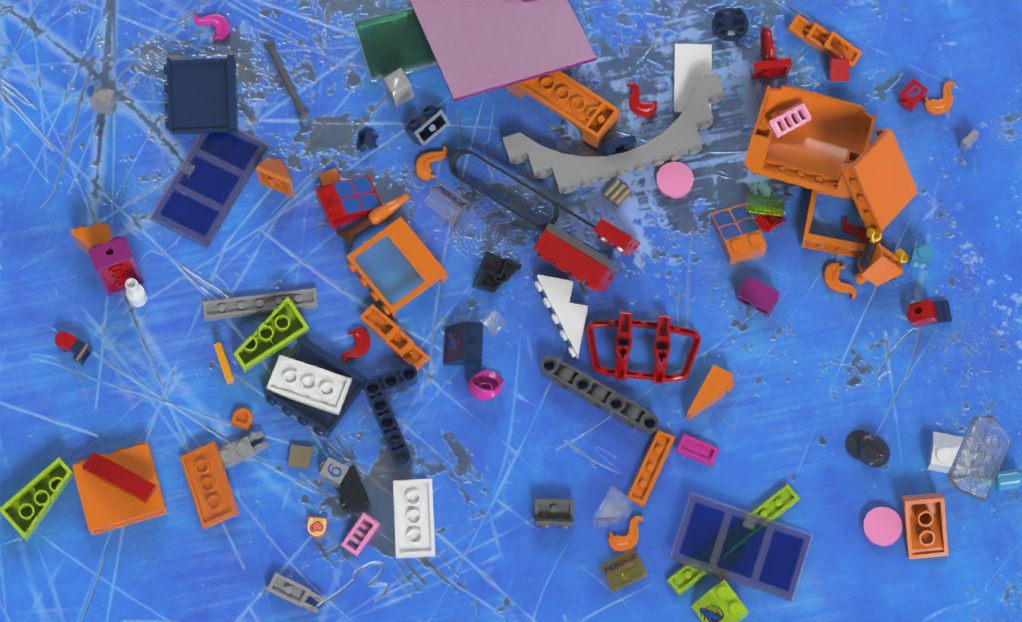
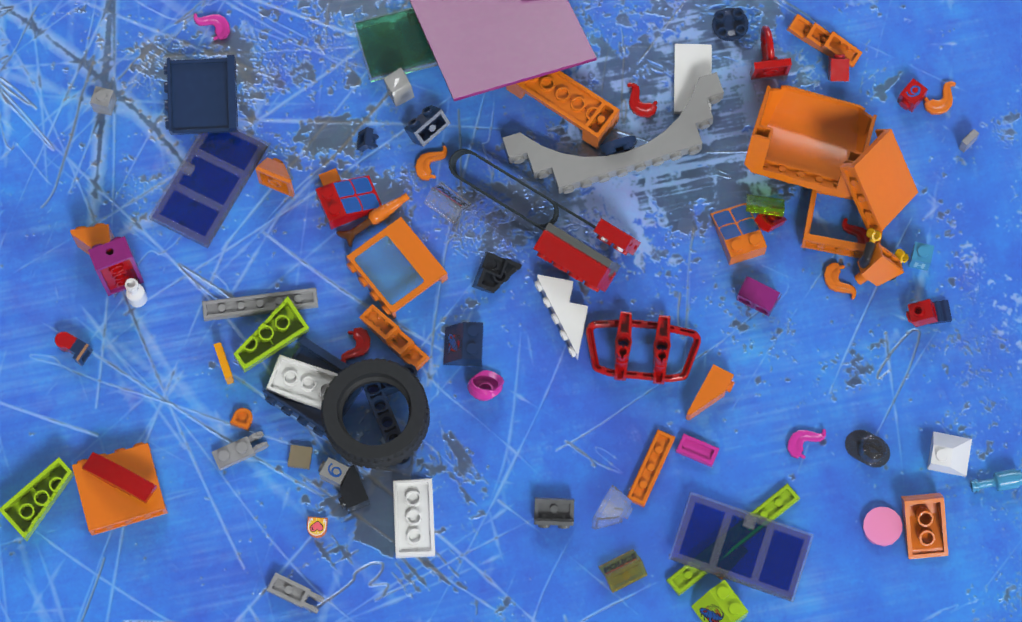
(209, 485): orange tile -> none
(303, 114): dark grey bar -> none
(360, 523): bright pink slope -> none
(375, 372): none -> black tyre
(493, 322): clear tile -> none
(599, 395): dark grey beam -> none
(617, 193): dark tan piece -> none
(627, 542): orange piece -> none
(674, 179): bright pink tile -> none
(792, 125): bright pink slope -> none
(797, 439): none -> dark pink piece
(979, 457): clear slope -> none

